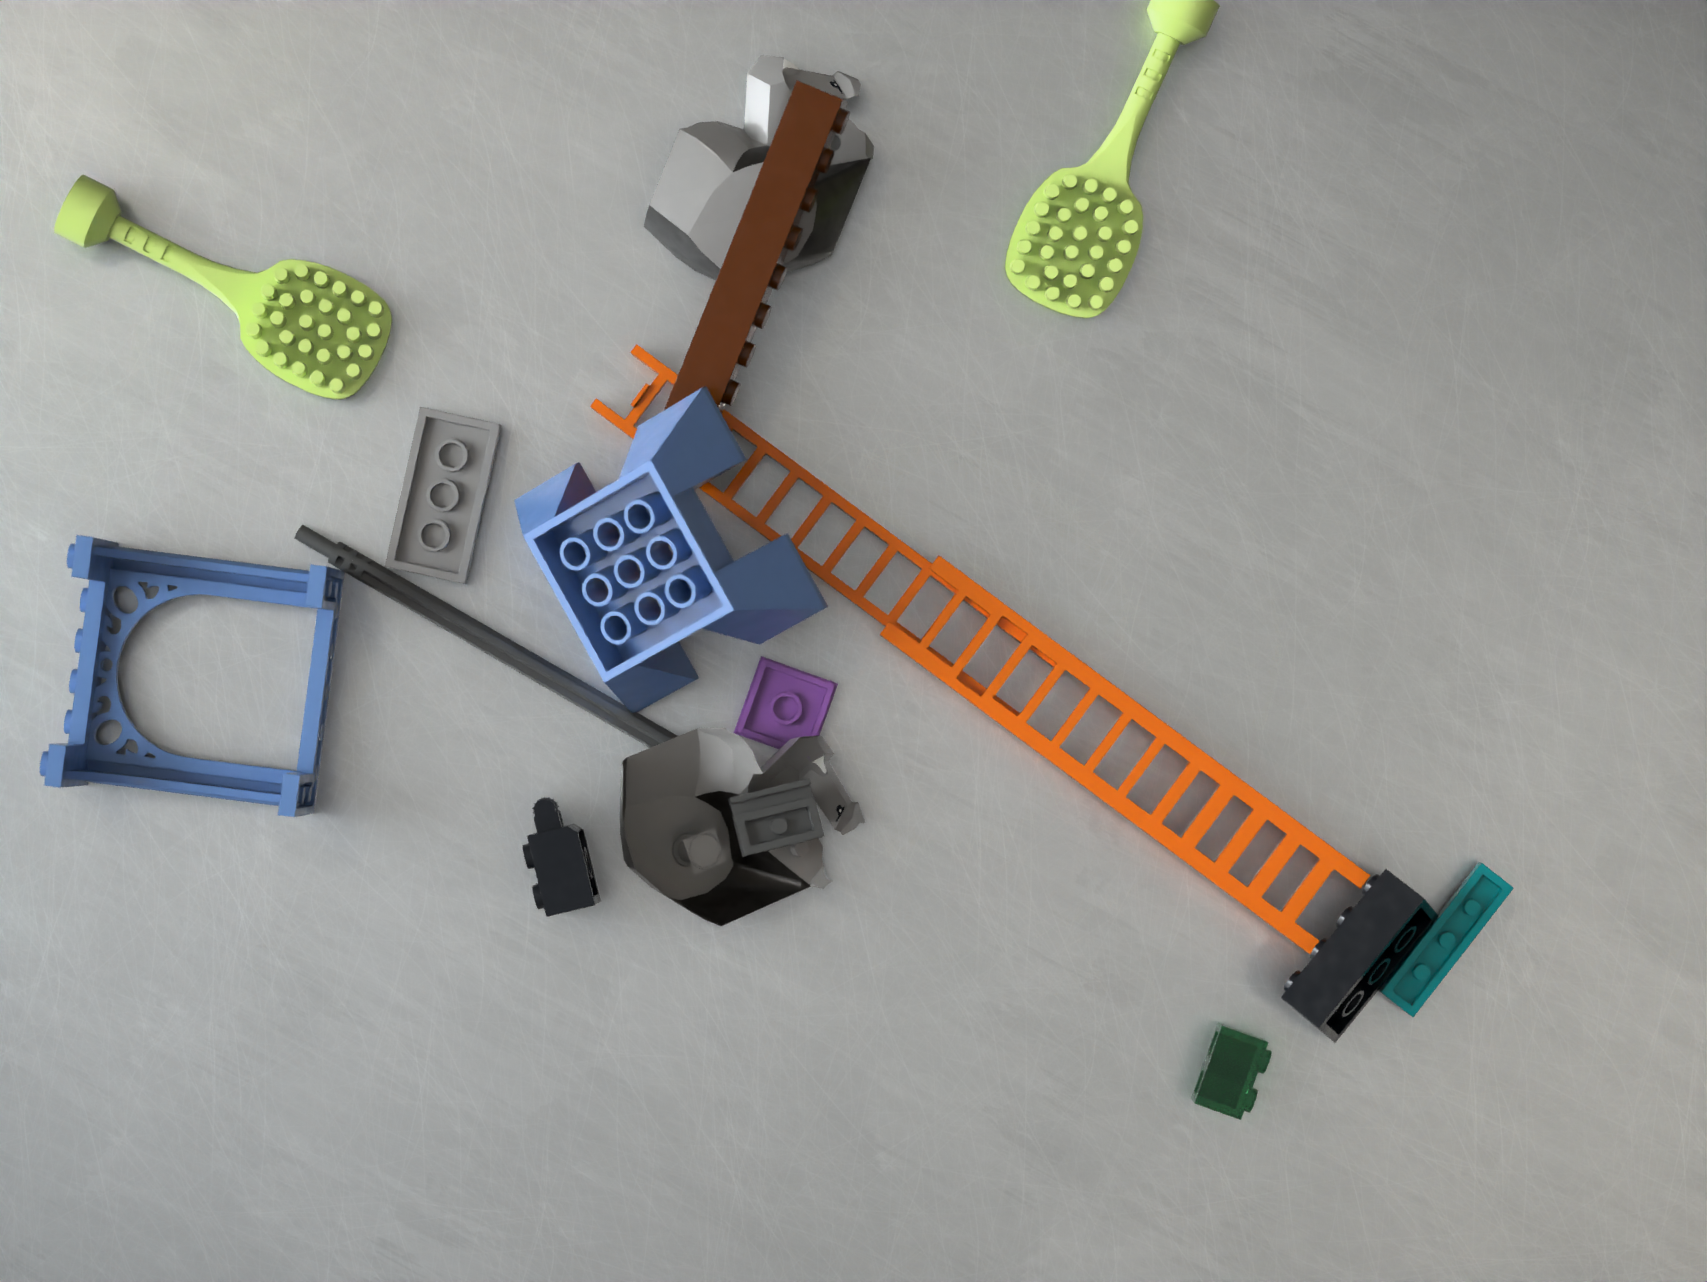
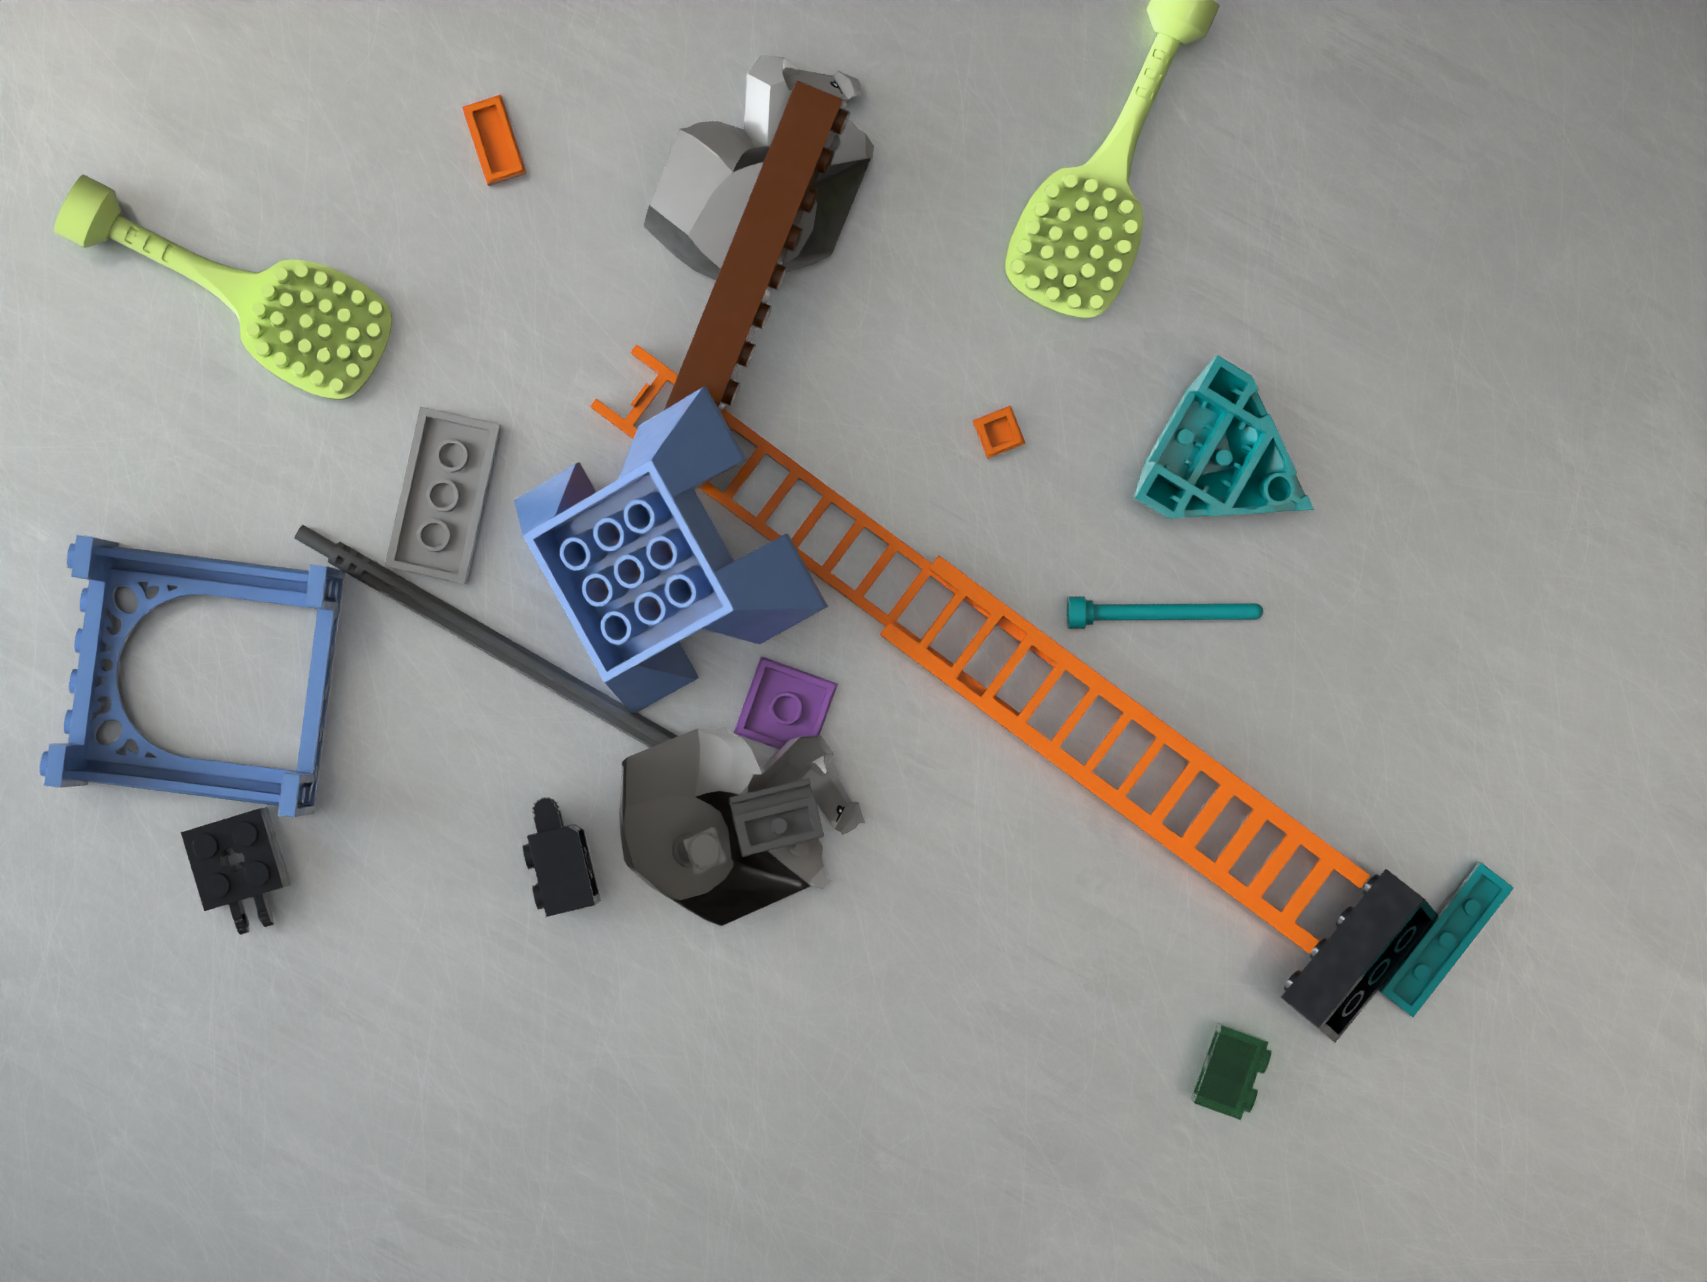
(259, 873): none -> black hinge
(494, 140): none -> orange tile
(998, 432): none -> orange tile
(1084, 612): none -> teal piece
(1220, 453): none -> teal wedge

